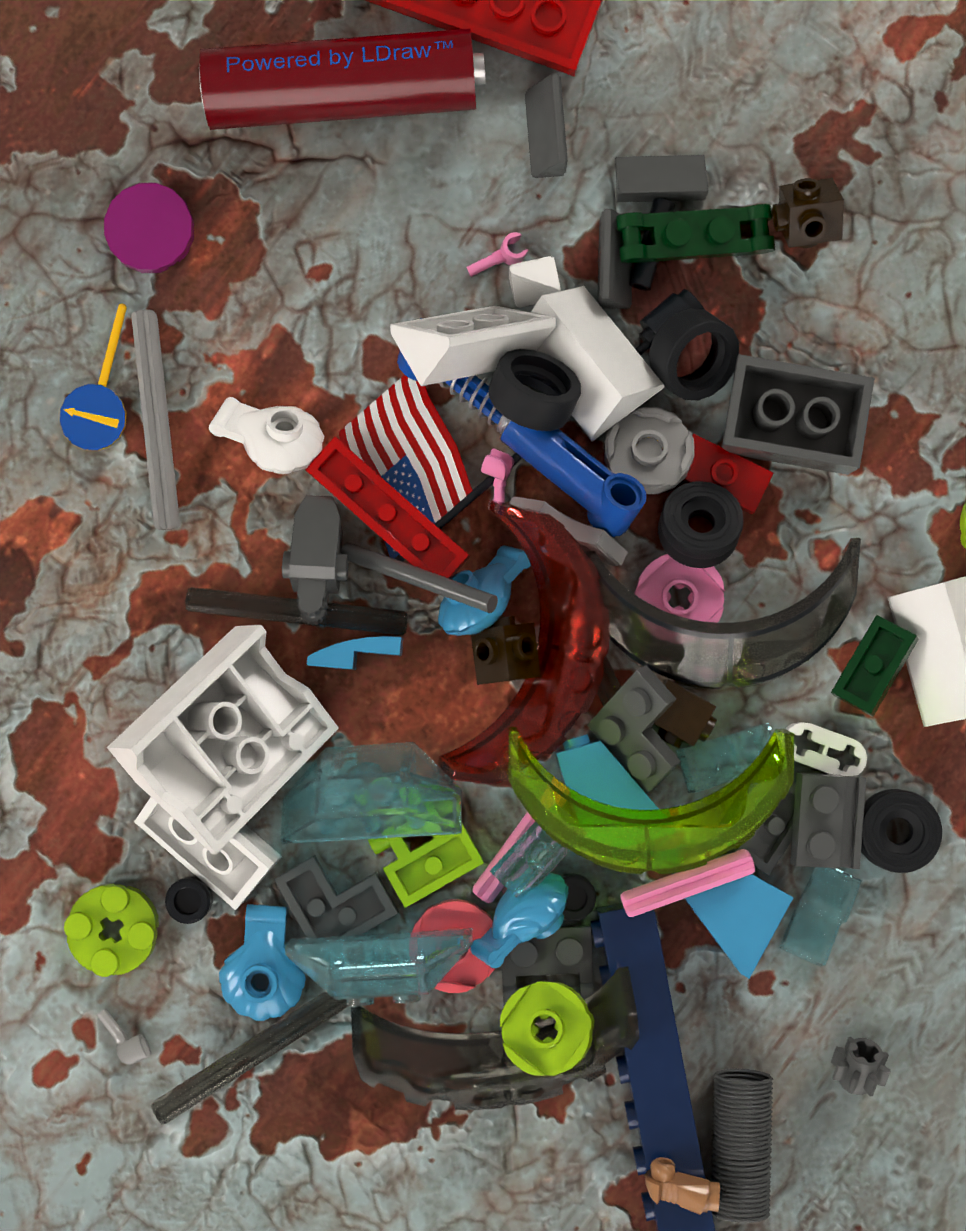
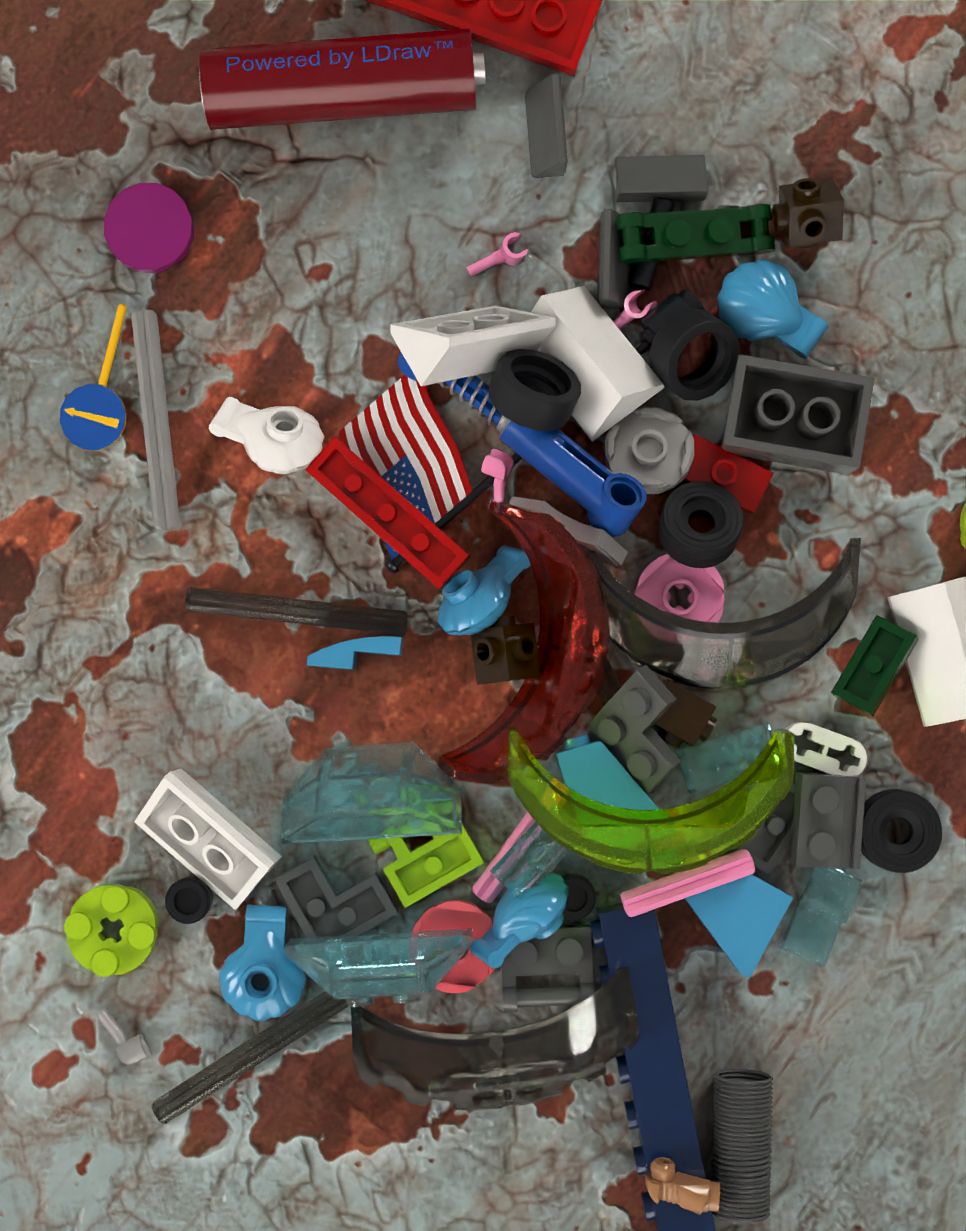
(224, 738): white piece -> none
(315, 556): dark grey hinge -> none
(421, 578): dark grey bar -> none
(520, 1032): lime plate -> none
(532, 280): white slope -> none
(631, 310): none -> bright pink hand
(764, 304): none -> dark azure animal
(860, 1066): dark grey gear -> none

